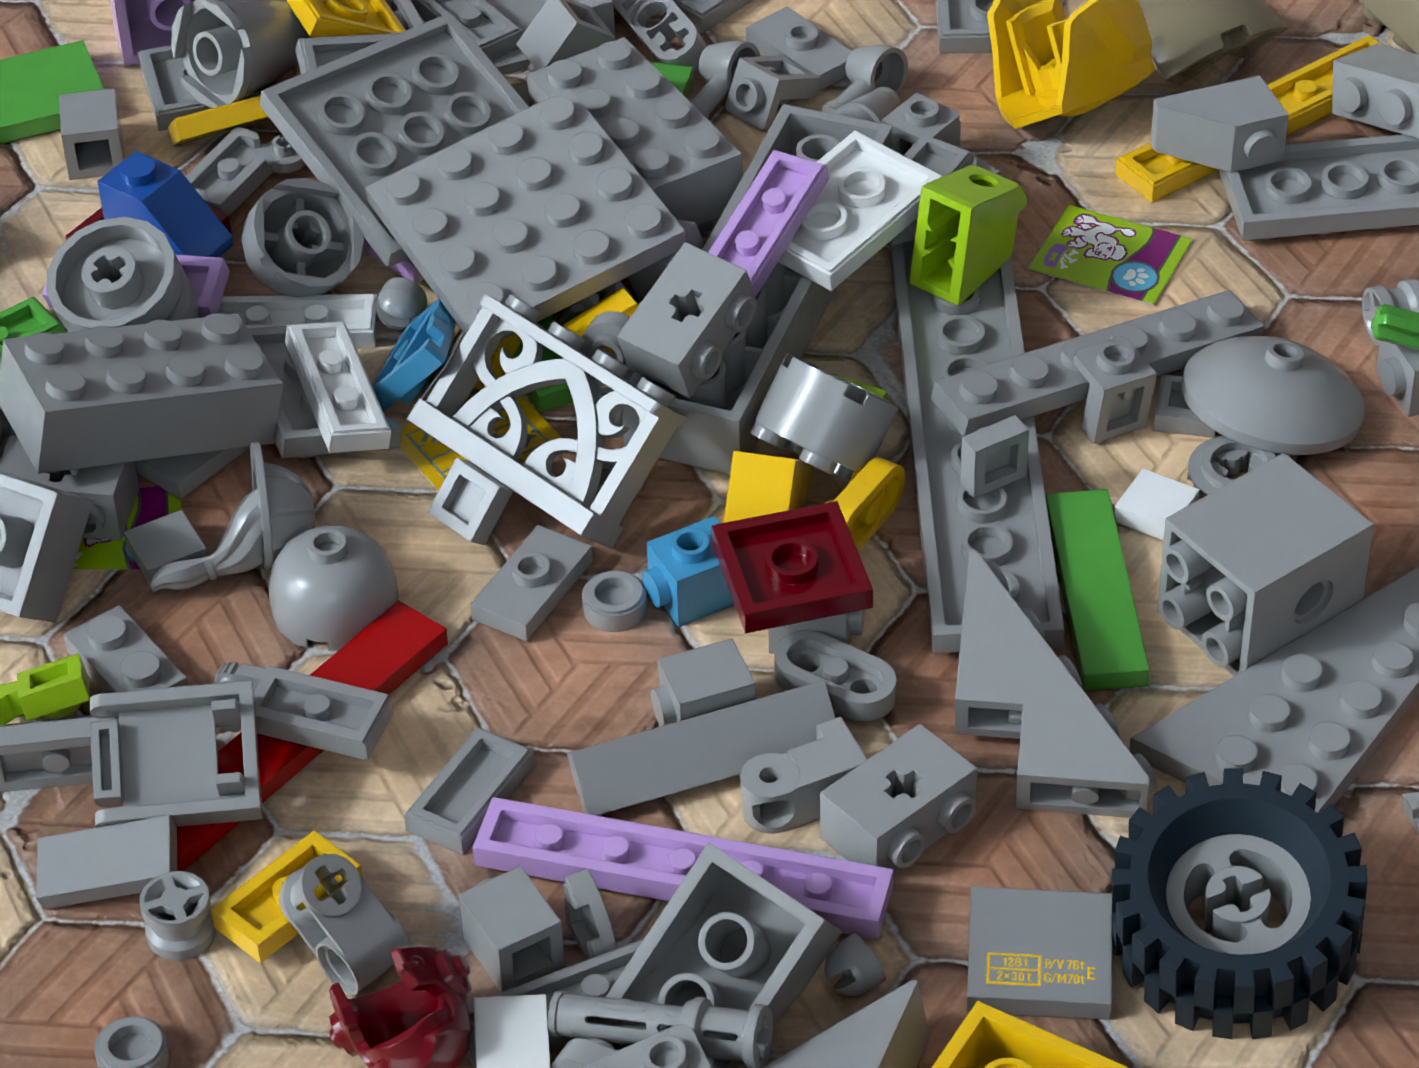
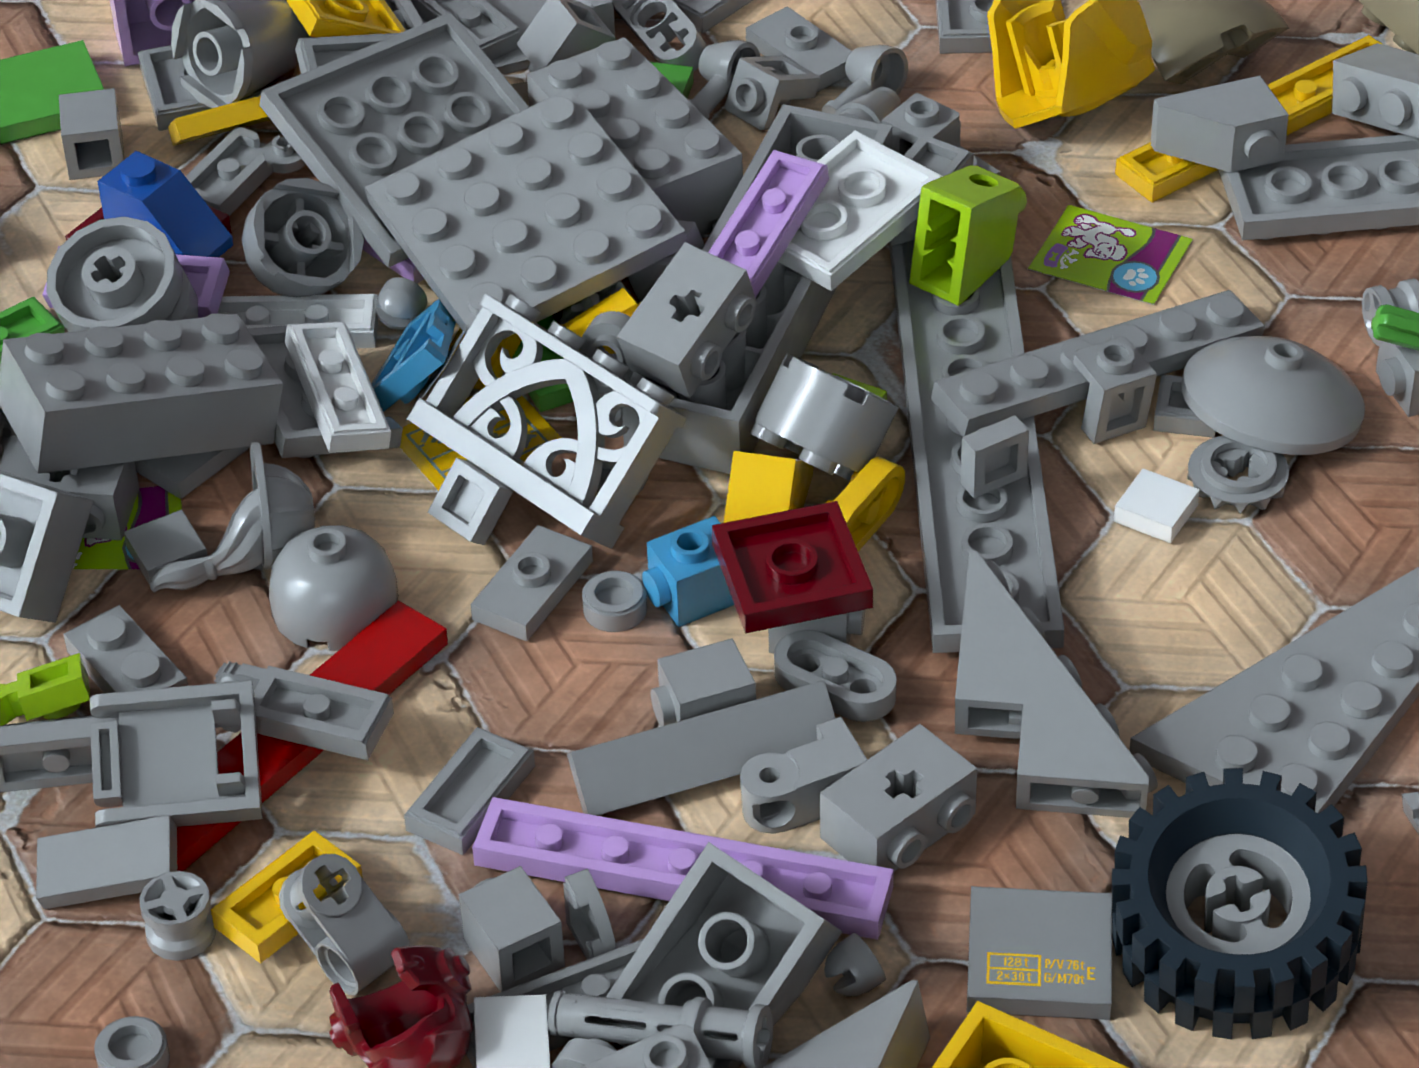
(1096, 591): bright green tile -> none
(1261, 563): light grey brick -> none

